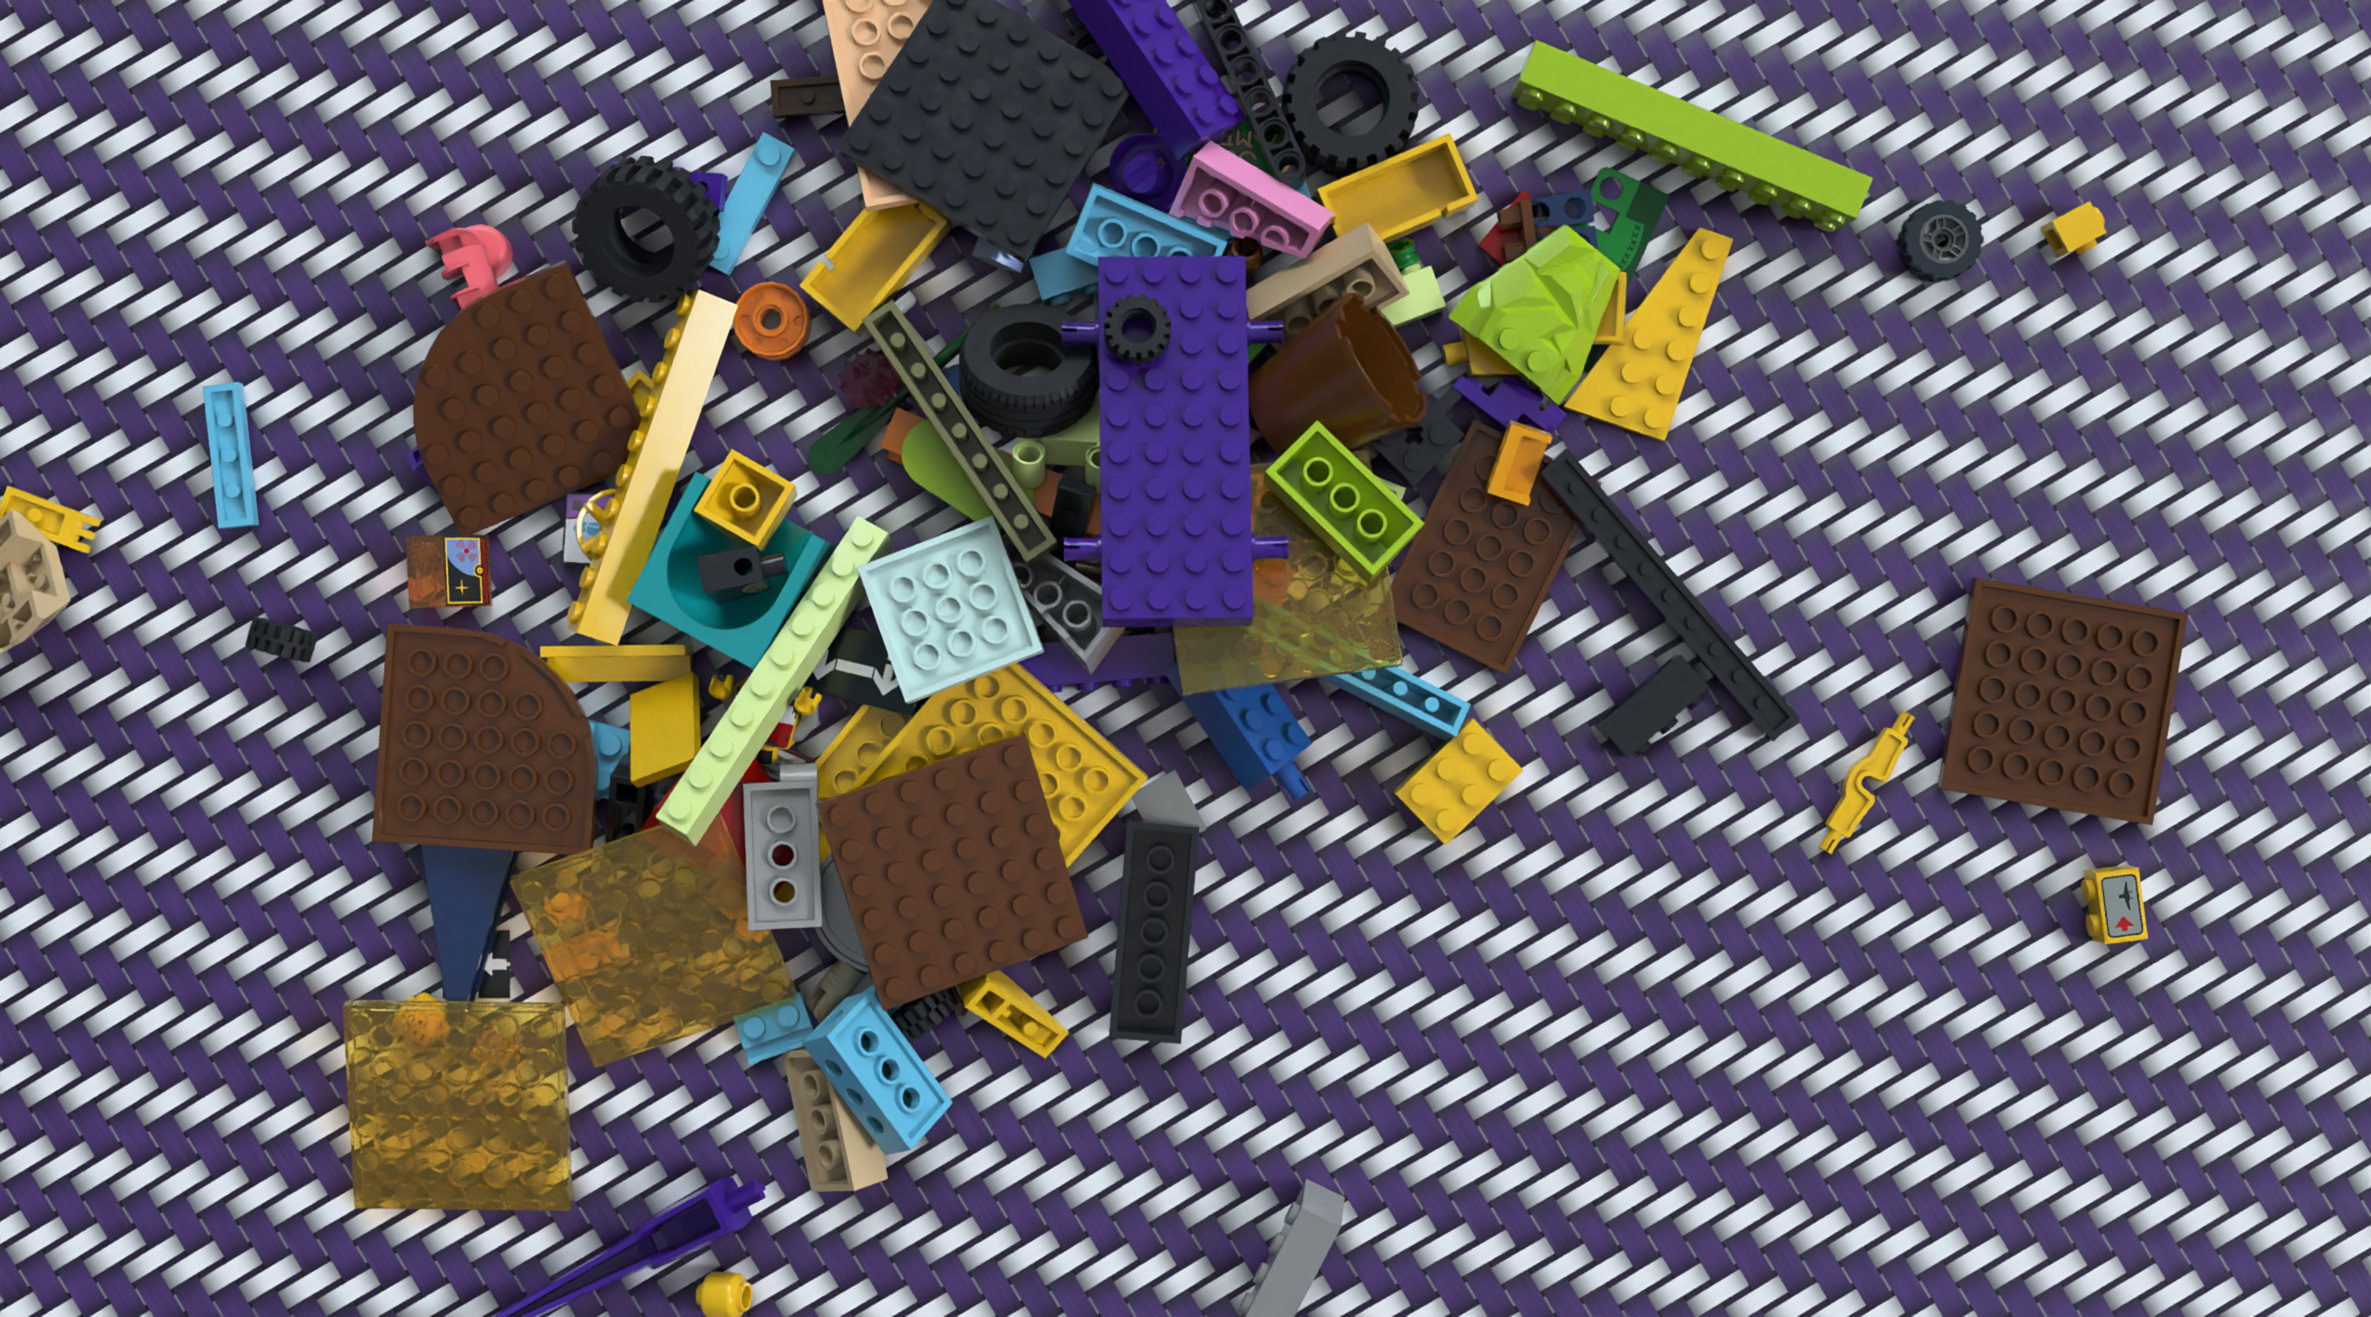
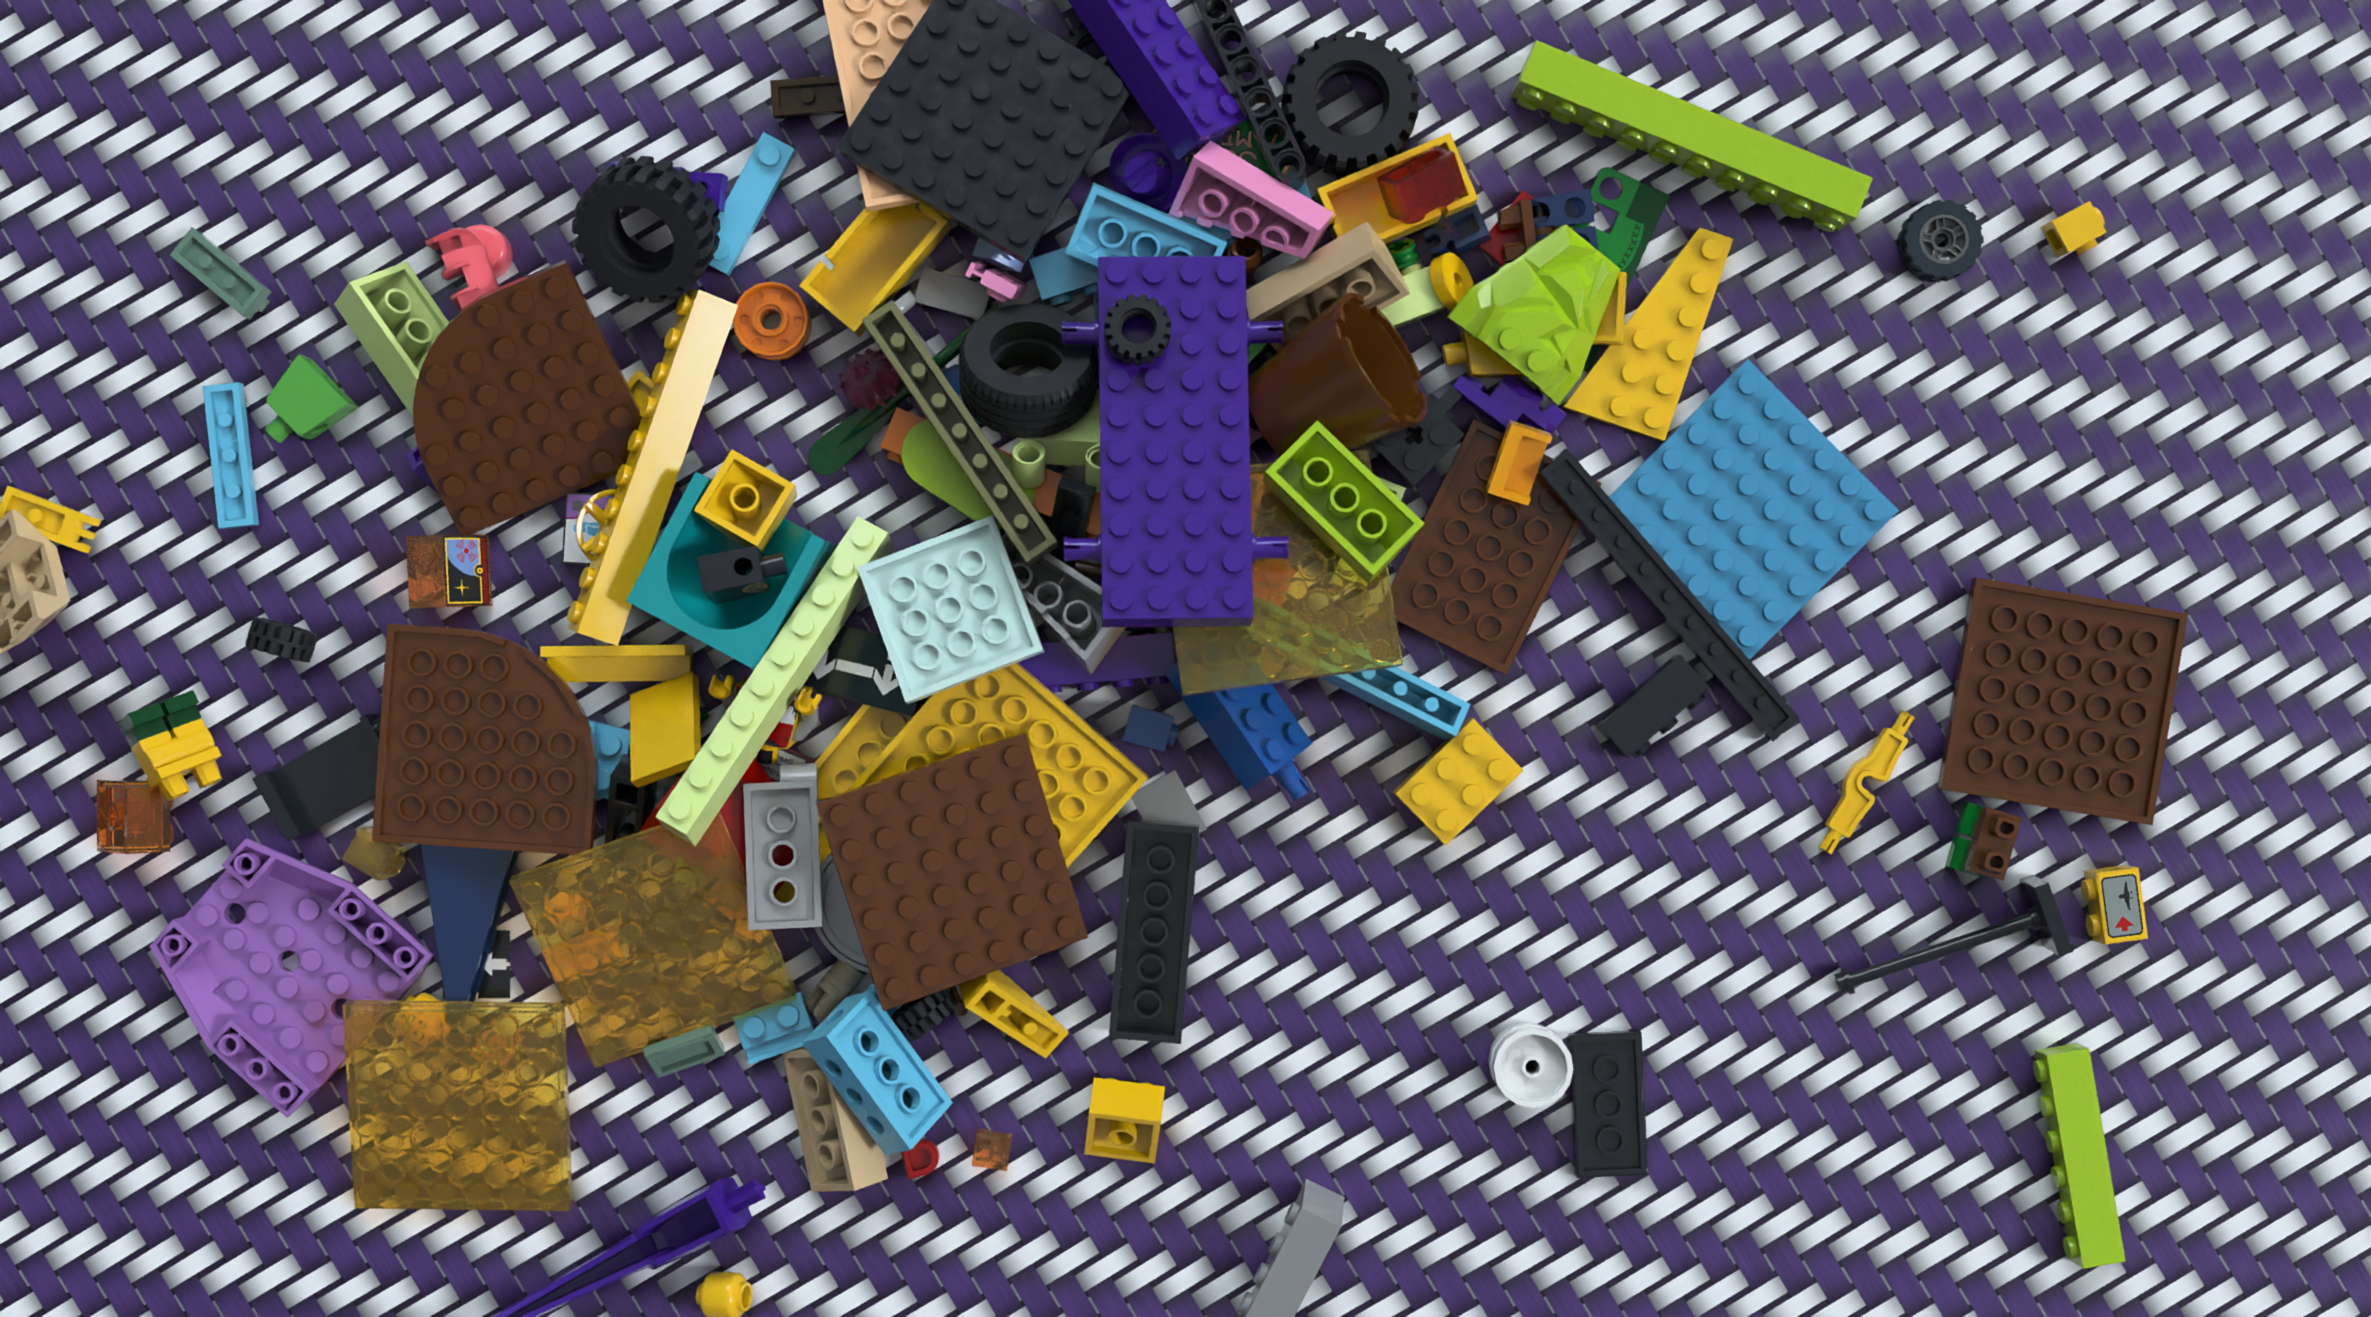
(132, 817): none -> clear orange slope
(171, 743): none -> yellow hips
(221, 274): none -> sand green hinge
(251, 1010): none -> medium lavender wedge
(306, 402): none -> bright green torso
(323, 780): none -> black panel
(373, 857): none -> clear yellow brick
(393, 323): none -> yellowish green slope
(684, 1051): none -> sand green tile
(921, 1158): none -> red tile
(951, 294): none -> light grey tile
(992, 1149): none -> clear orange tile
(999, 284): none -> bright pink plate
(1124, 1120): none -> yellow slope
(1150, 728): none -> dark blue brick
(1421, 185): none -> clear red brick
(1450, 279): none -> yellow piece
(1464, 230): none -> dark blue plate
(1550, 1073): none -> white wheel
(1608, 1104): none -> black tile
(1752, 507): none -> dark azure plate
(1992, 841): none -> reddish brown hips
(2041, 916): none -> black tile
(2079, 1155): none -> lime brick

